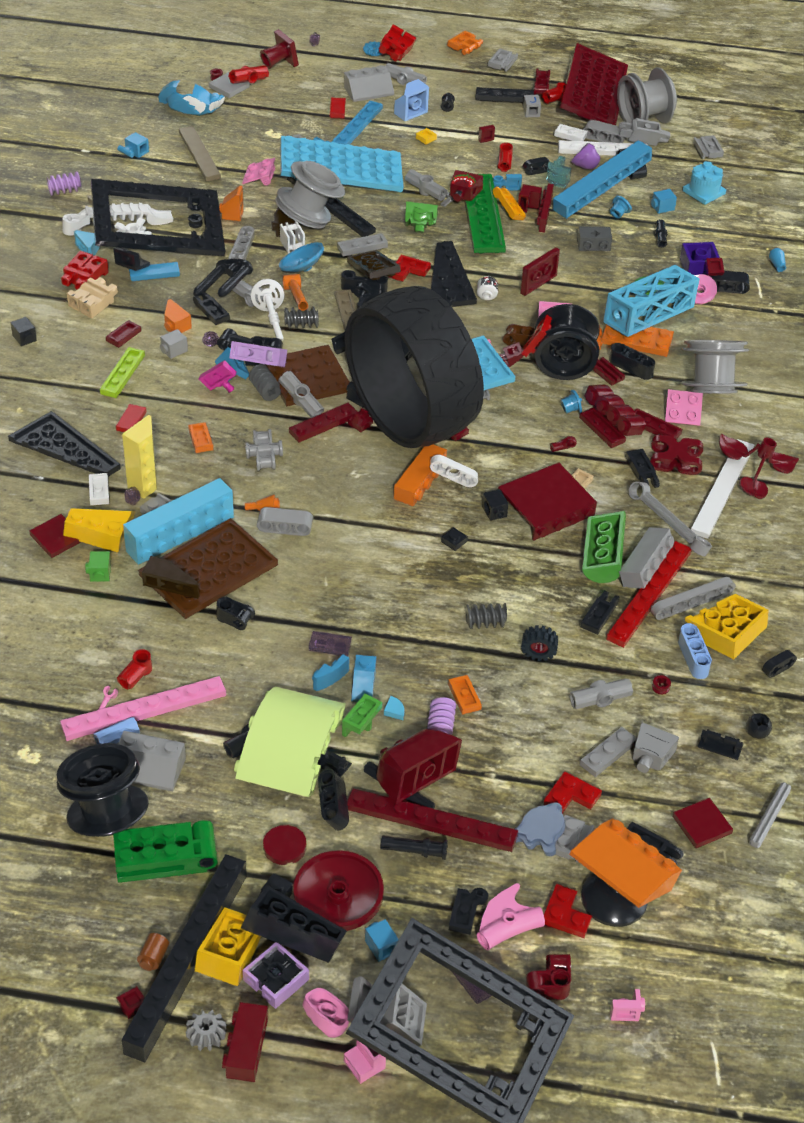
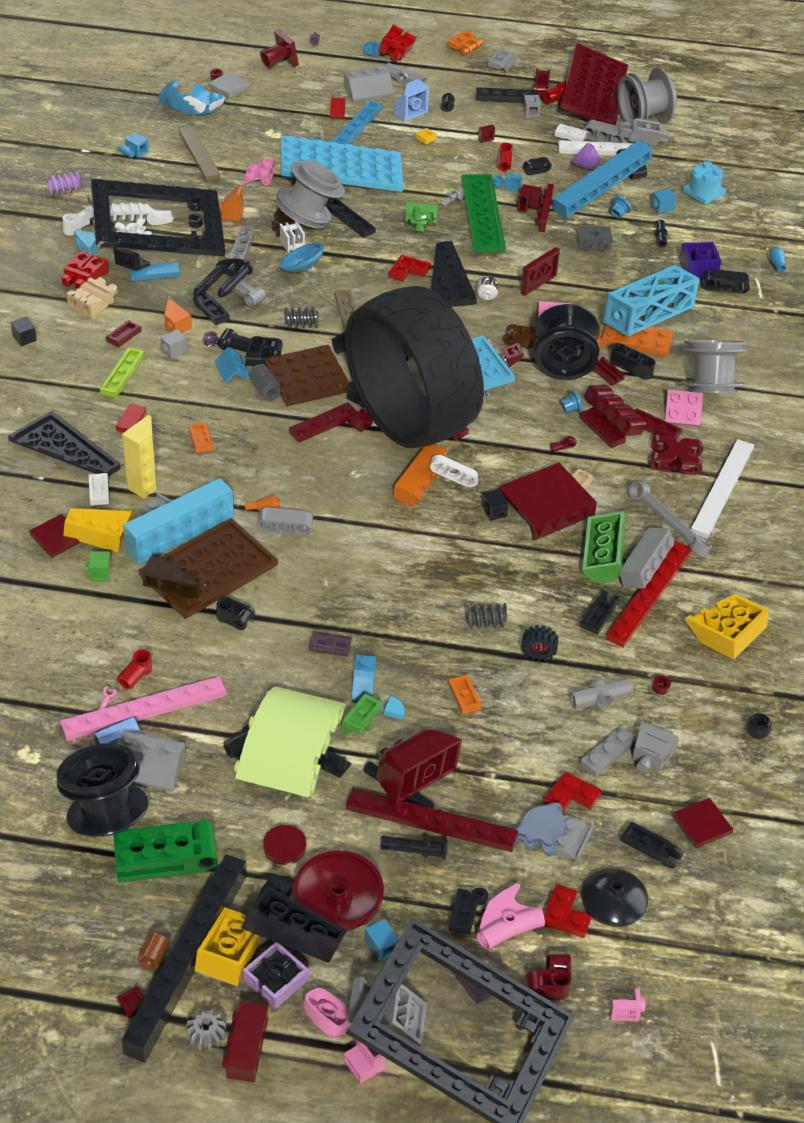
(132, 495): plate -> none
(218, 376): dark pink plate -> none
(248, 74): red piece -> none
(258, 354): lavender slope -> none
(264, 449): light grey axle -> none
(268, 300): white dish -> none
(293, 283): orange piece -> none
(295, 387): light grey piece -> none
(331, 674): dark azure slope -> none
(333, 799): black beam -> none
(362, 244): light grey plate -> none
(362, 286): black piece -> none
(374, 264): dark brown plate -> none
(426, 185): light grey piece -> none
(442, 715): lavender piece -> none
(454, 539): black plate -> none
(465, 185): dark red torso -> none
(509, 203): light orange hinge -> none
(538, 335): red plate -> none
(558, 173): clear light blue brick -> none
(627, 863): orange slope -> none
(642, 467): black hinge -> none
(693, 598): light grey beam -> none
(694, 651): light blue beam -> none
(708, 147): light grey plate -> none
(708, 287): bright pink dish -> none
(714, 266): dark red plate -> none
(725, 746): black hinge -> none
(770, 815): light grey axle -> none
(779, 663): black beam -> none
(780, 462): dark red plant -> none

